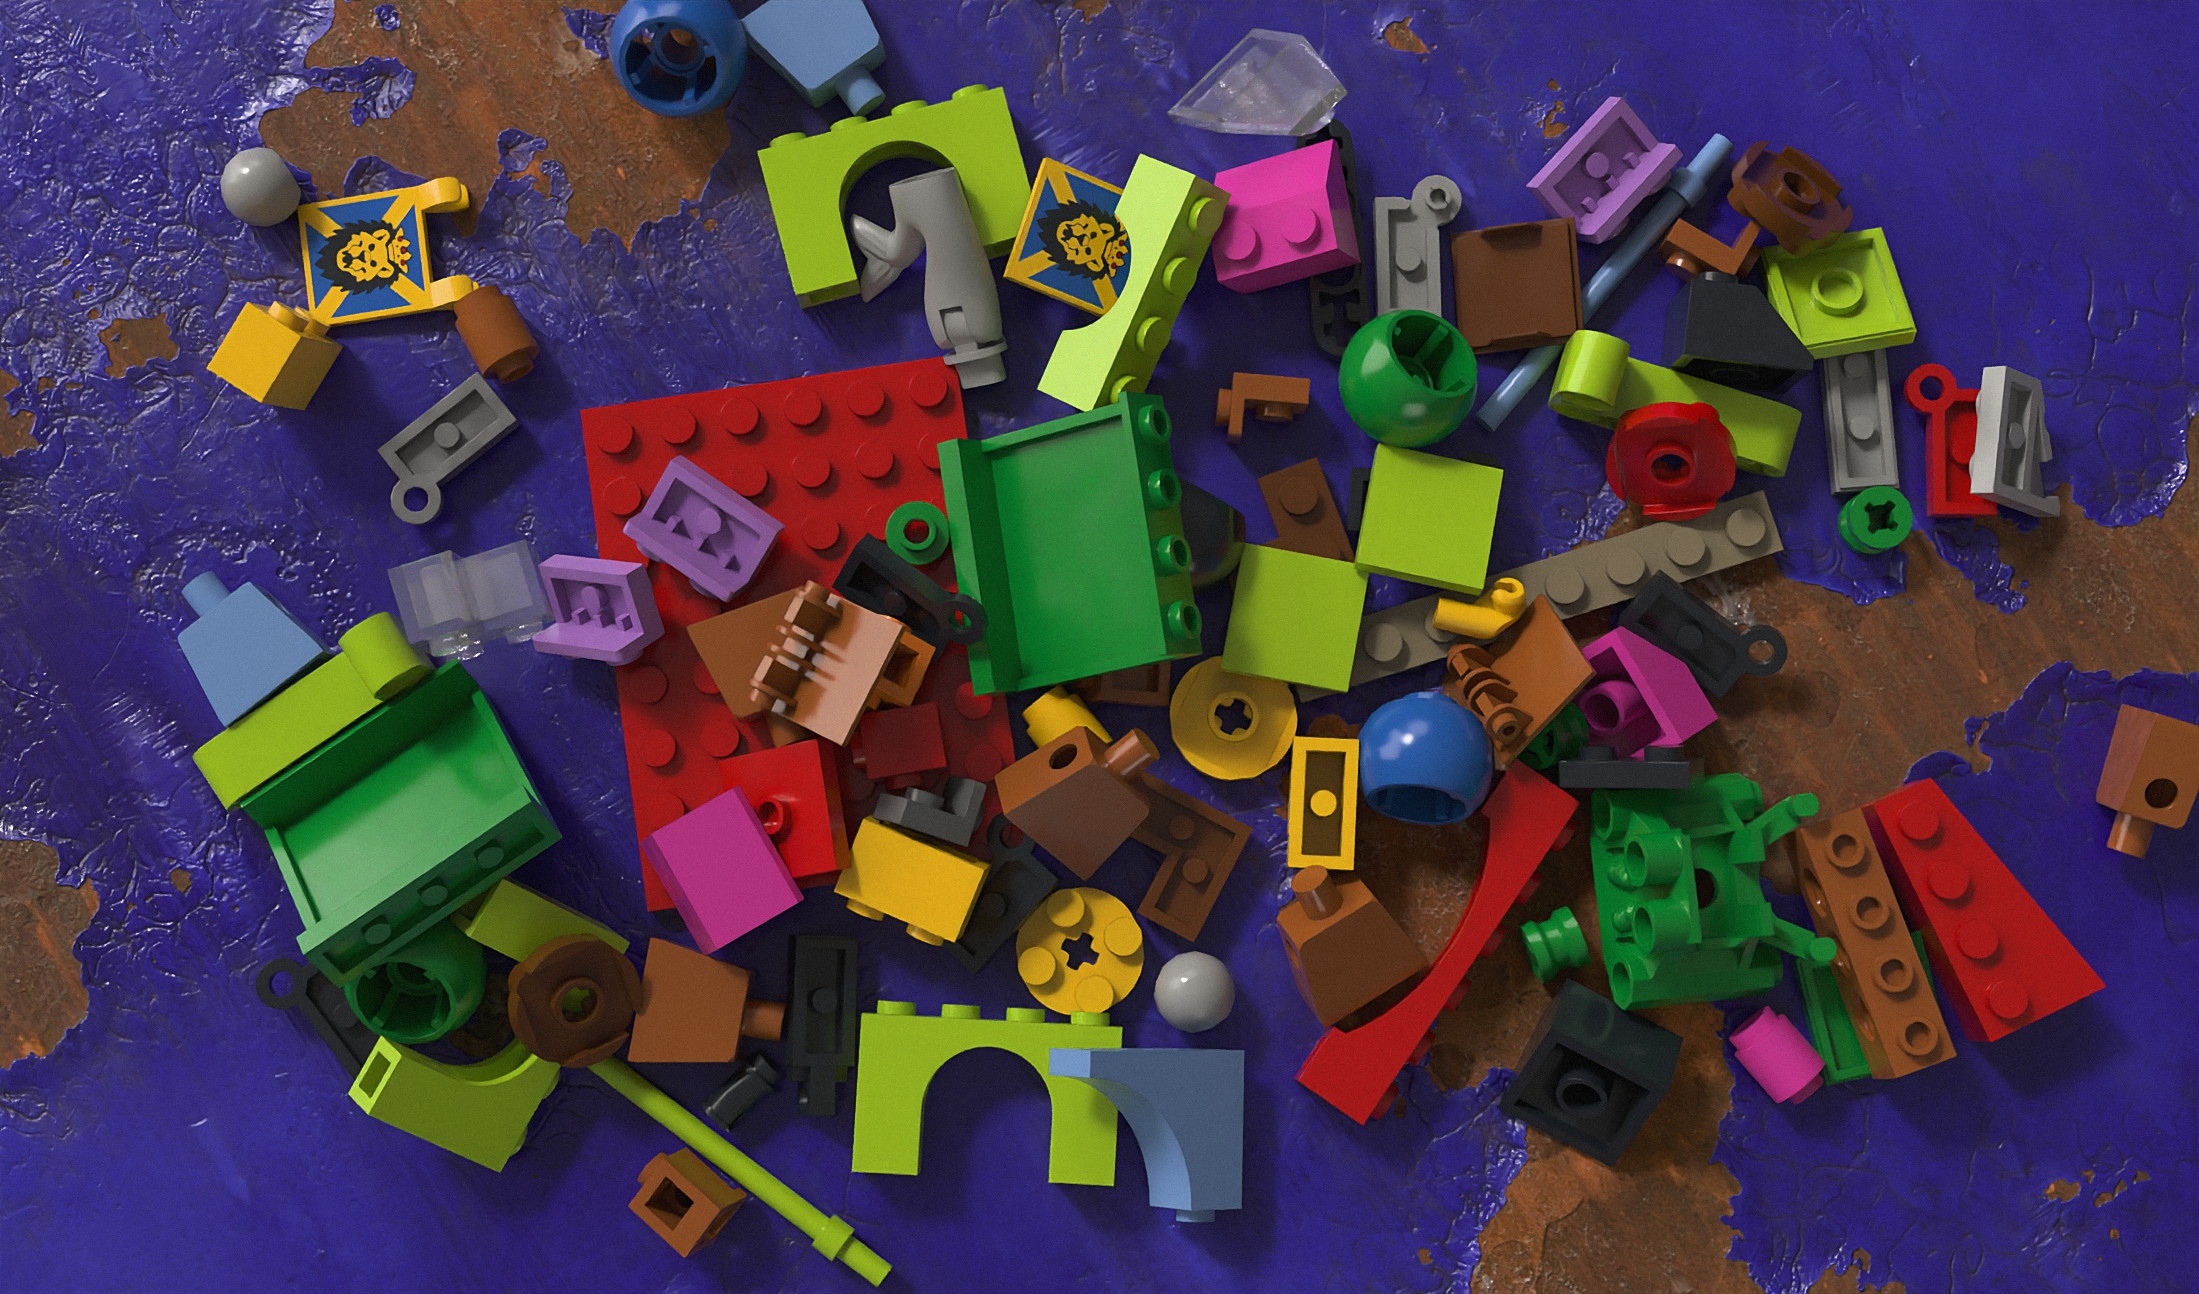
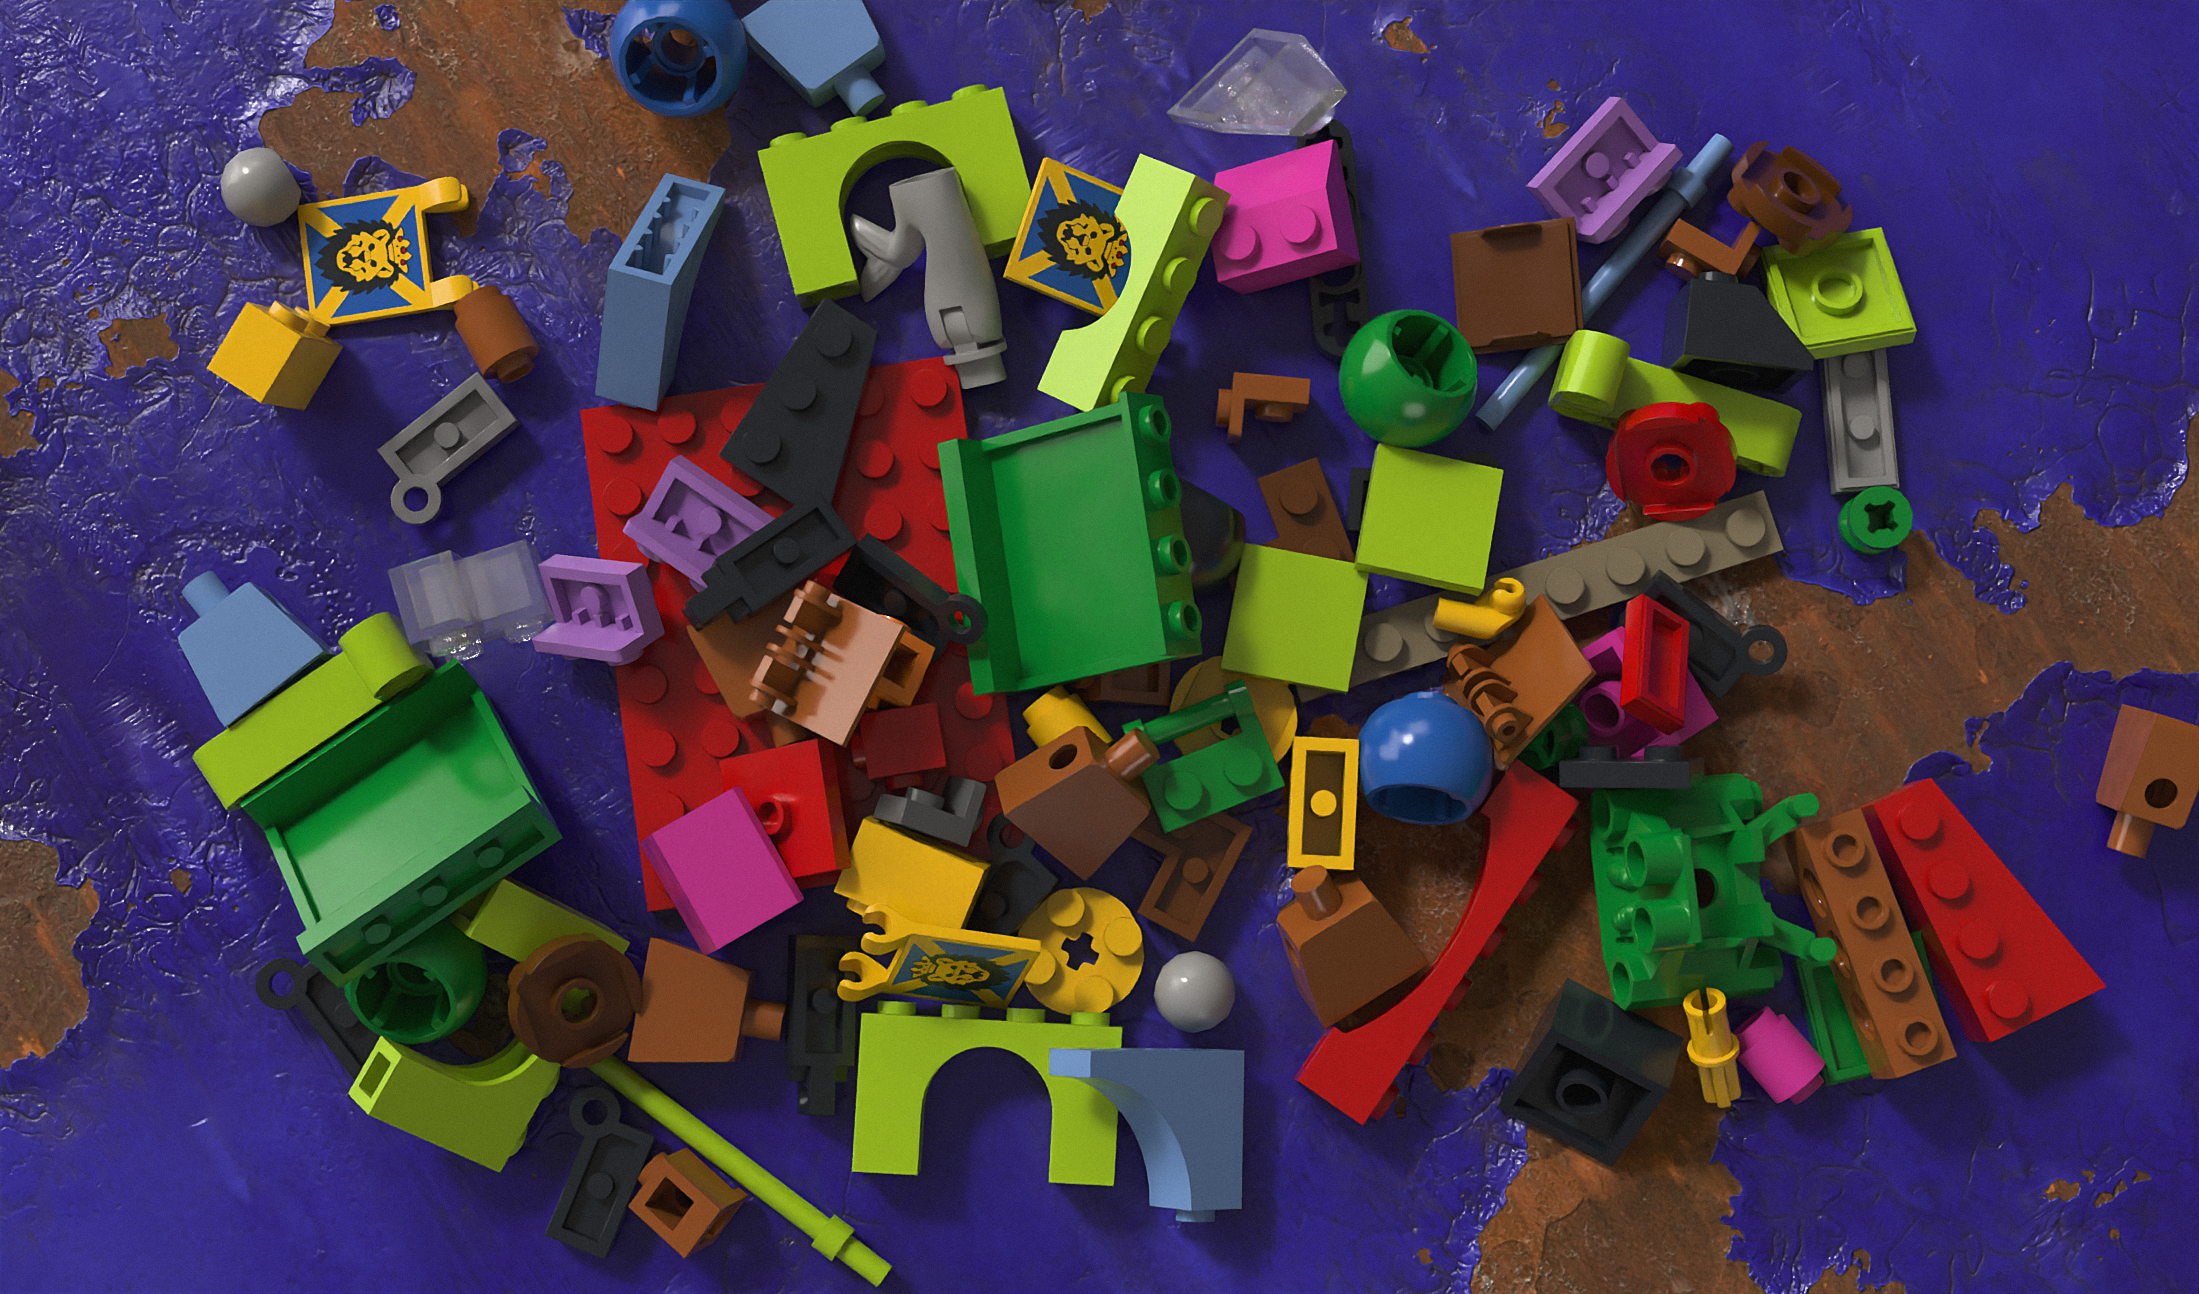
(601, 1176): none -> black hinge
(652, 291): none -> medium blue arch
(743, 1090): black pin -> none
(771, 563): none -> black hinge
(805, 414): none -> black wing
(932, 547): green plate -> none
(937, 962): none -> flag
(1215, 775): none -> green plate
(1410, 247): light grey hinge -> none
(1554, 945): green wheel -> none
(1655, 665): none -> red tile
(1713, 1047): none -> yellow axle
(1949, 444): red hinge -> none
(2011, 443): light grey wing -> none

